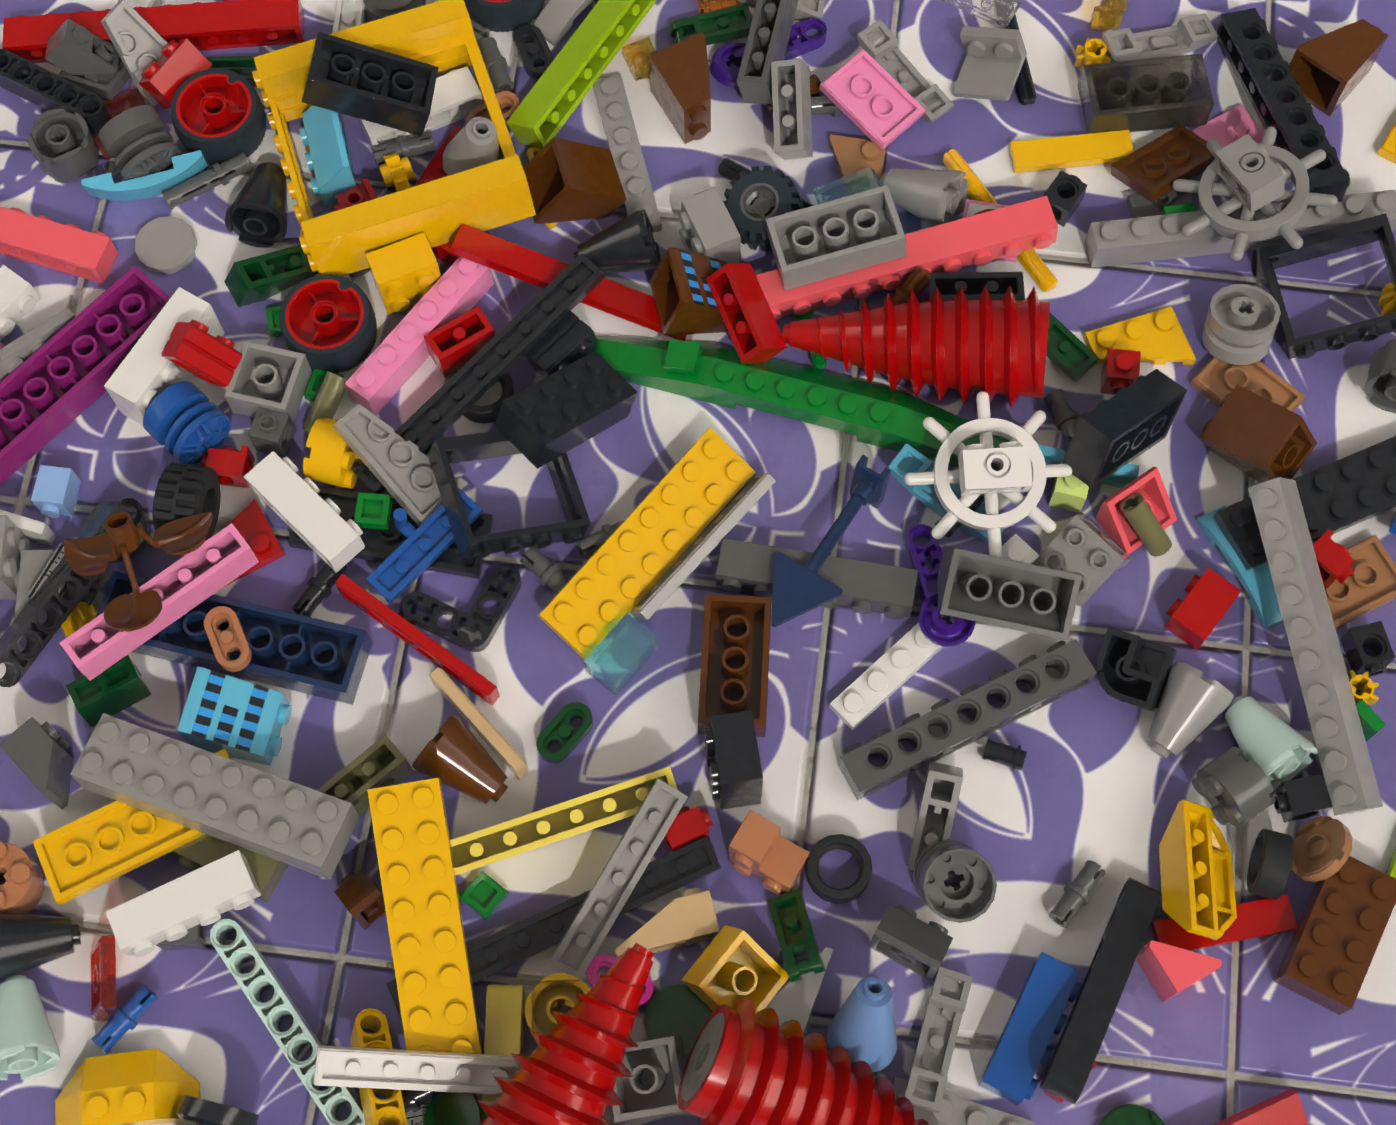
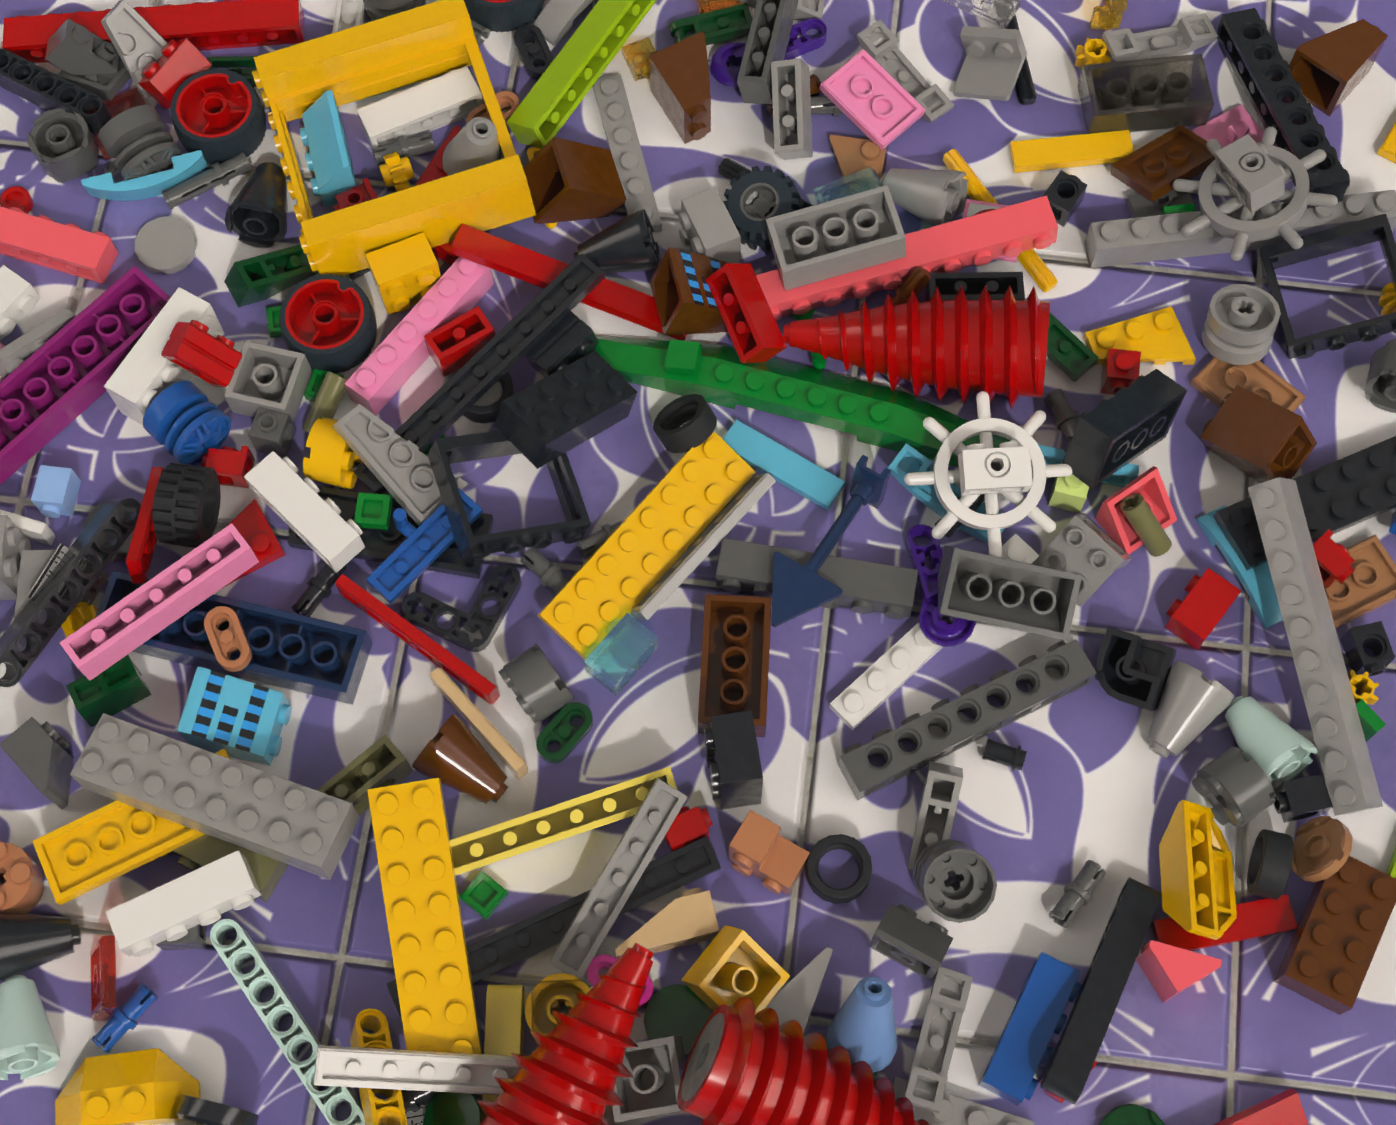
(18, 198): none -> red tile
(93, 555): reddish brown plant -> none
(144, 537): none -> red tile
(361, 898): reddish brown slope -> none
(370, 84): black brick -> none
(495, 65): dark grey pin -> none
(536, 684): none -> dark grey brick
(693, 433): none -> black tyre
(784, 465): none -> medium azure tile
(795, 934): dark green plate -> none

